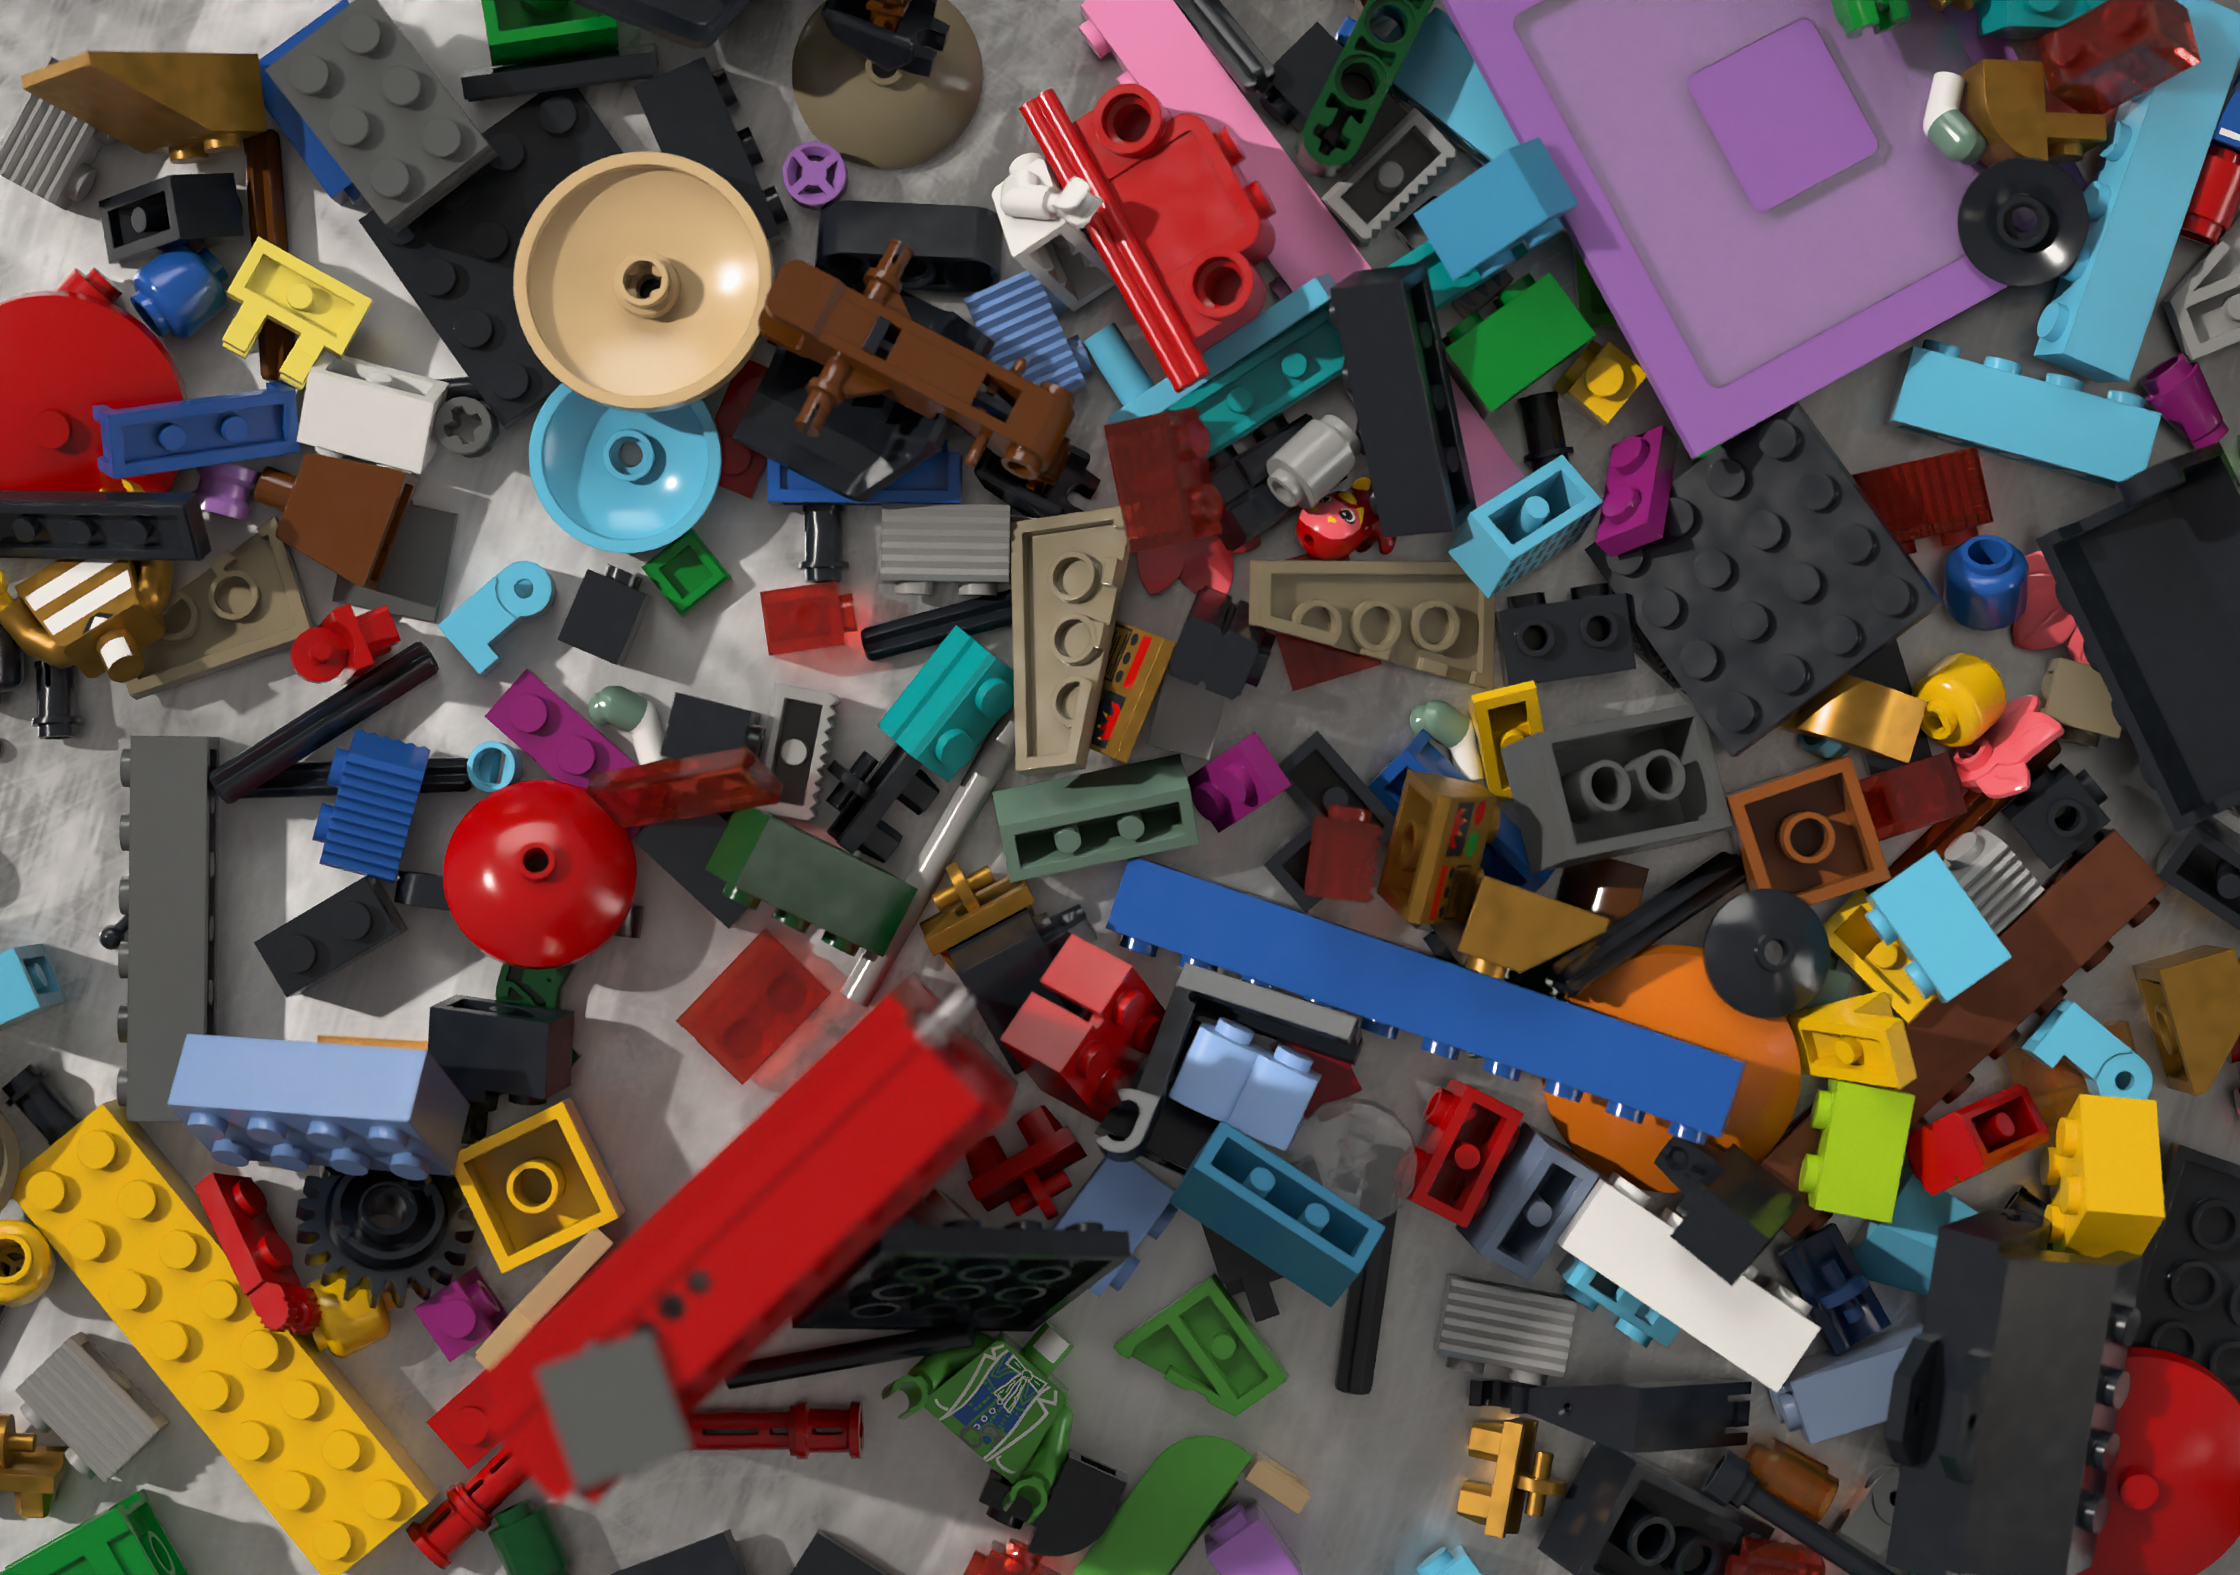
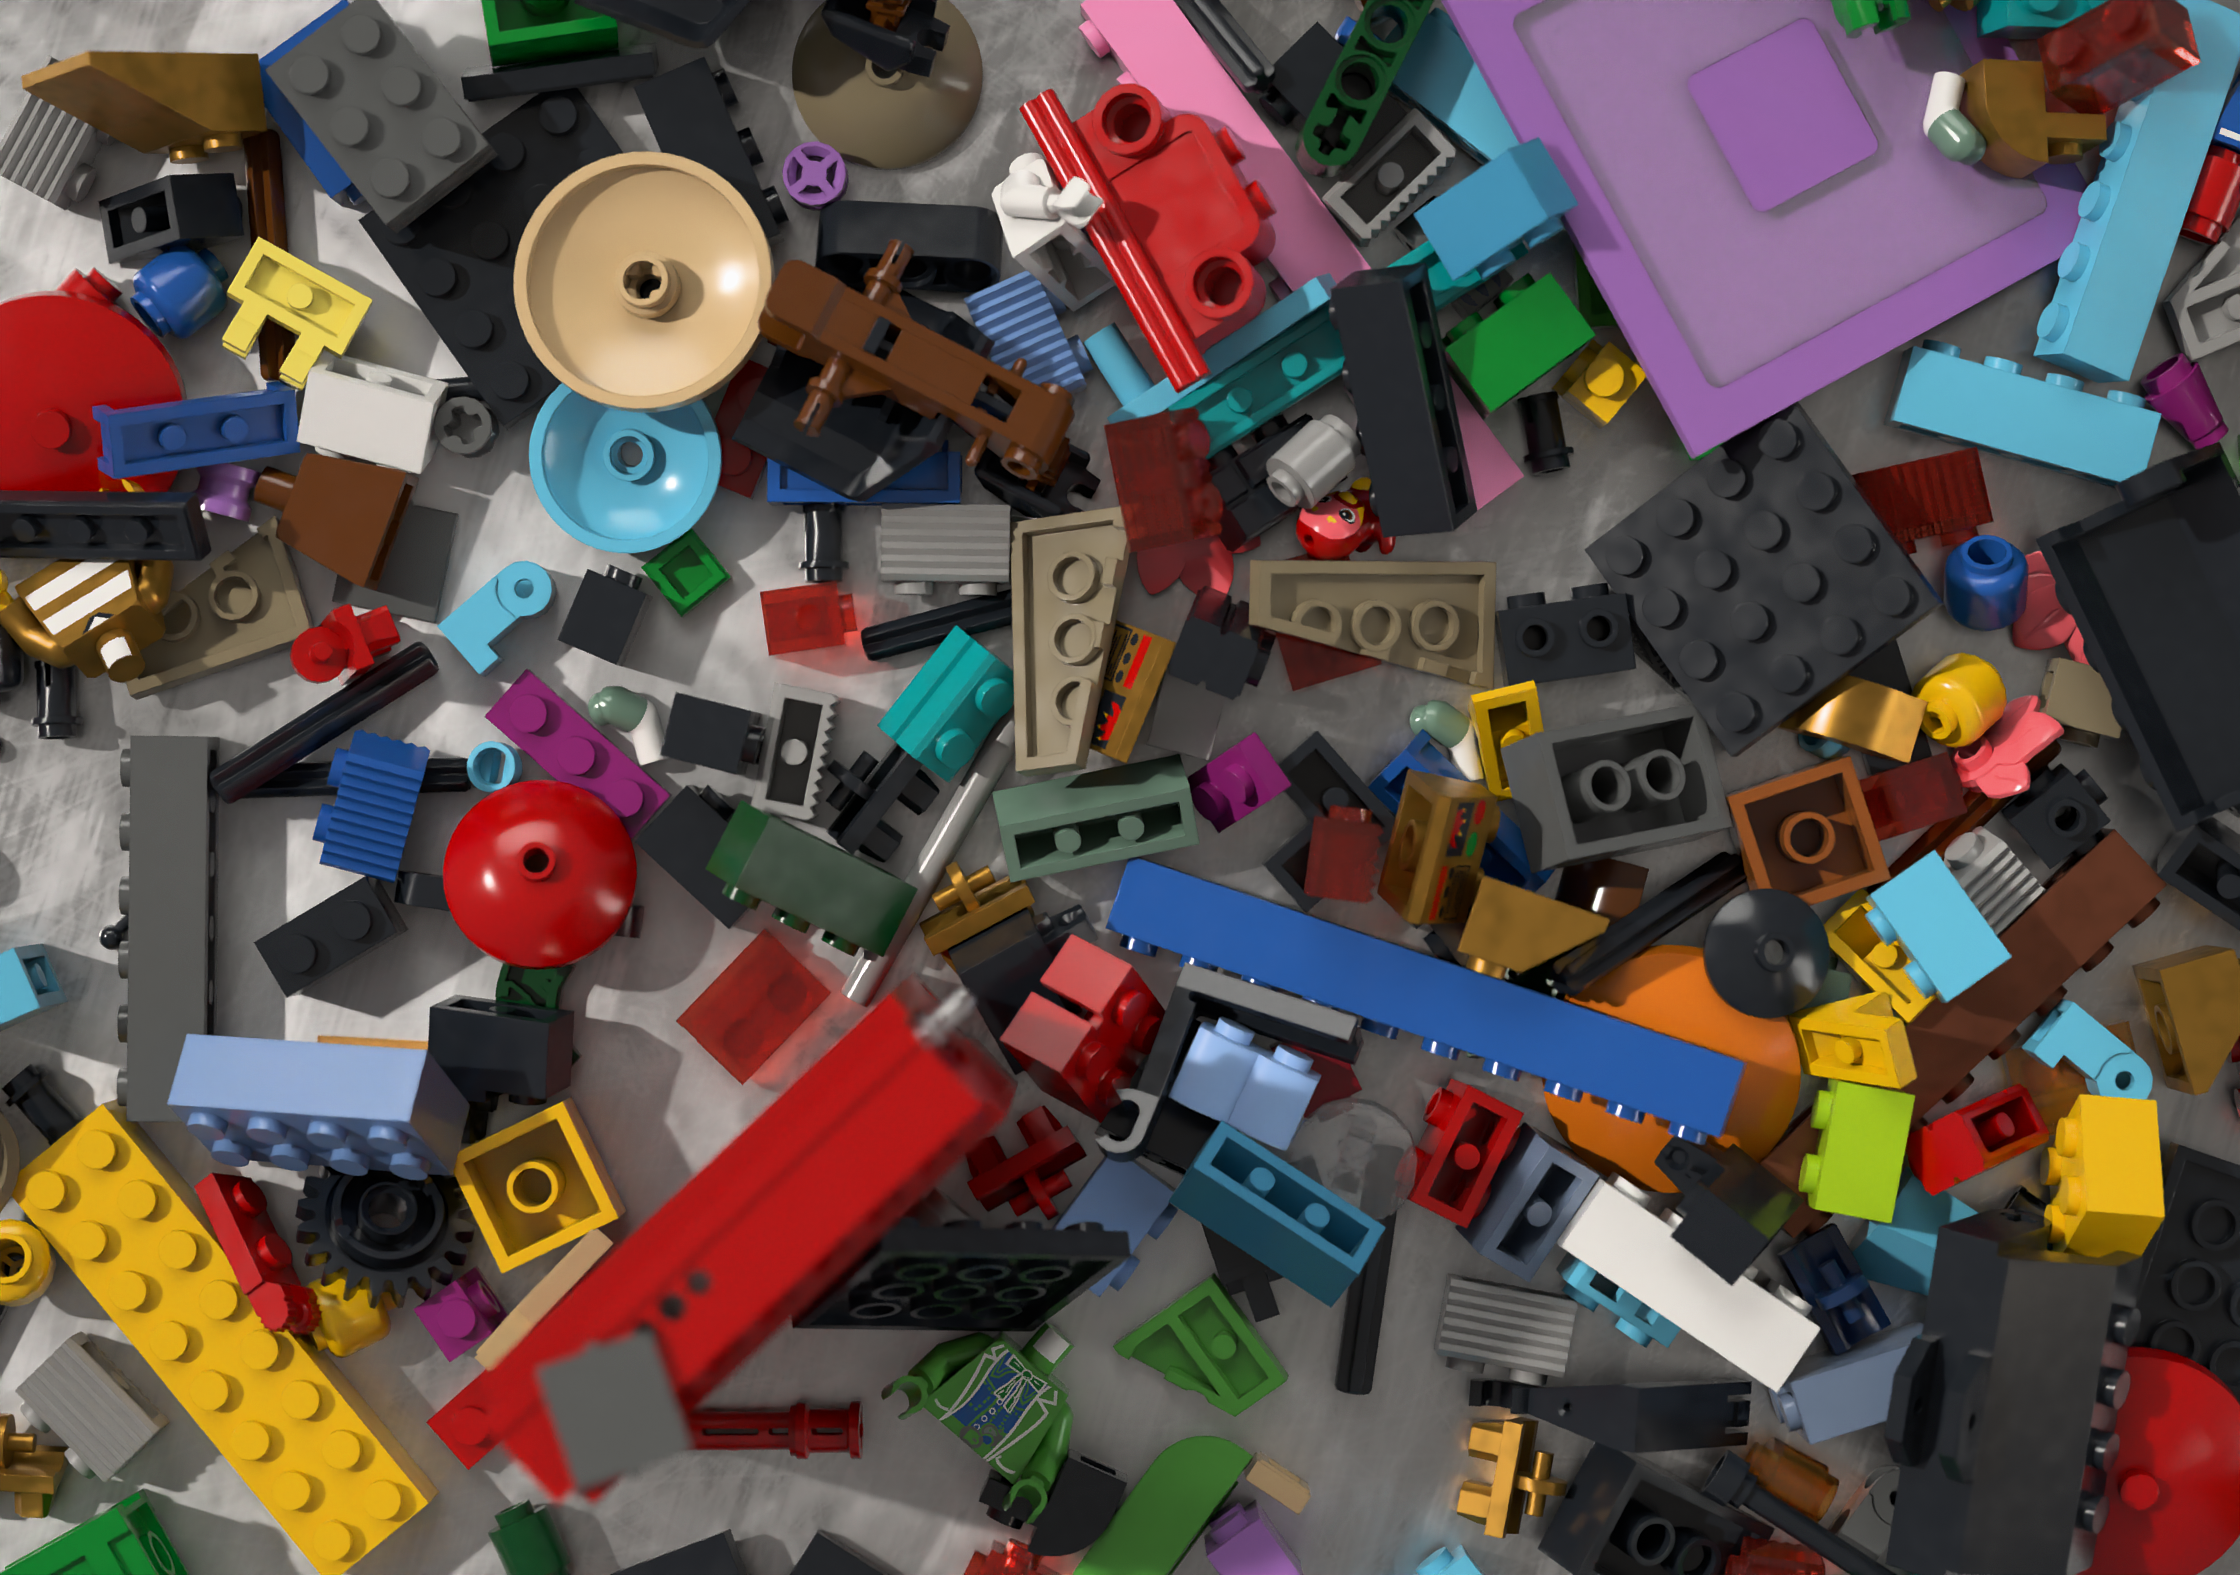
(466, 1509): red pin -> none
(684, 788): clear red tile -> none
(853, 1355): black bar -> none
(1525, 526): medium azure brick -> none
(1637, 491): magenta plate -> none
(2015, 254): black dish -> none

